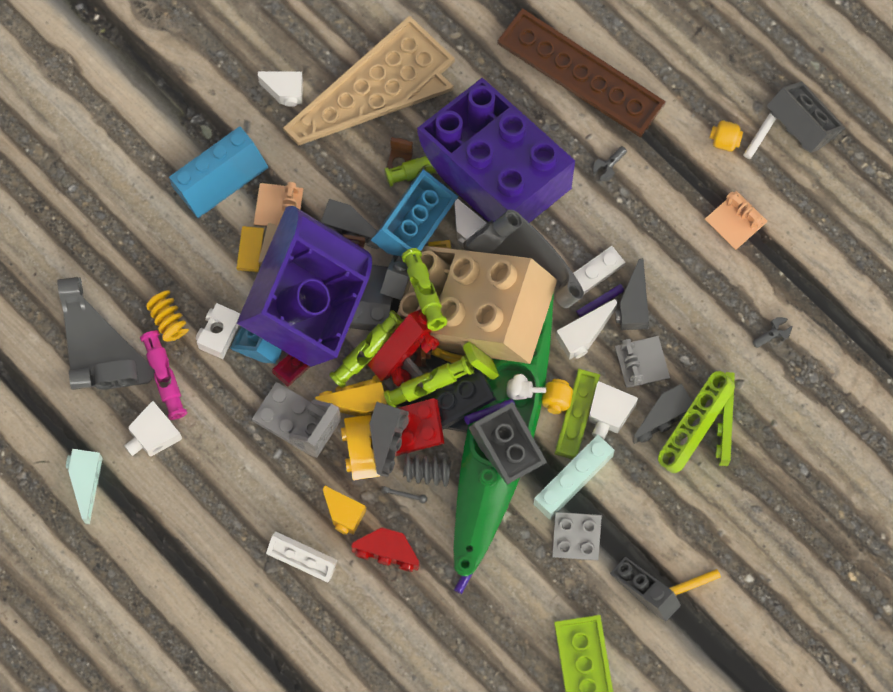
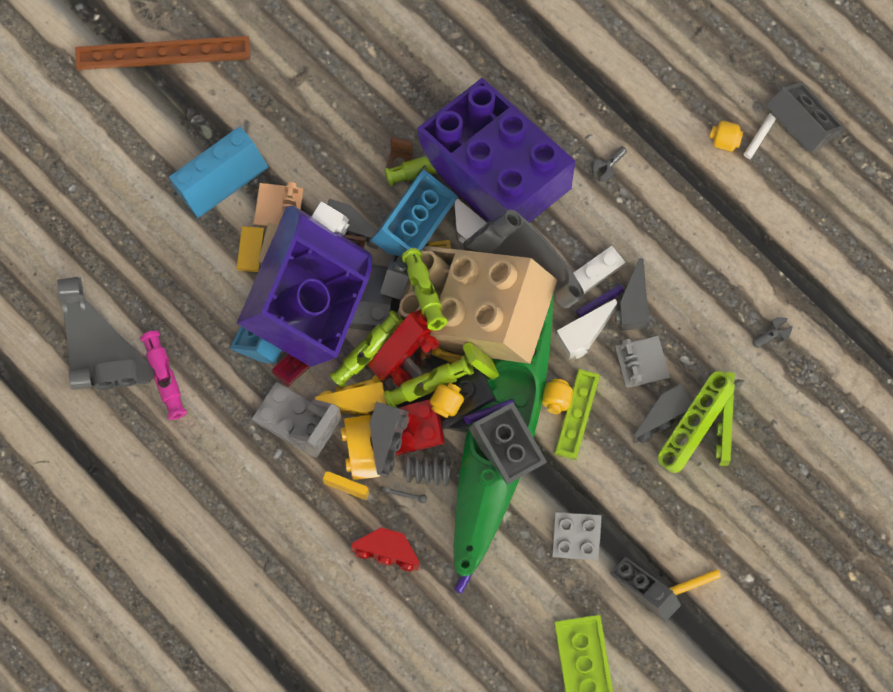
(84, 474): light aqua slope -> none
(152, 432): white torso -> none
(162, 53): none -> dark orange plate
(165, 316): yellow piece -> none
(218, 343): white brick -> none
(283, 86): white slope -> none
(301, 556): white plate -> none
(331, 218): none -> white brick
(344, 511): yellow slope -> none
(346, 485): none -> yellow tile
(390, 77): tan wing -> none
(446, 400): none -> yellow head
(521, 388): white piece -> none
(573, 477): light aqua brick -> none
(581, 72): reddish brown plate -> none
(610, 409): white torso -> none
(736, 220): light nougat hinge -> none

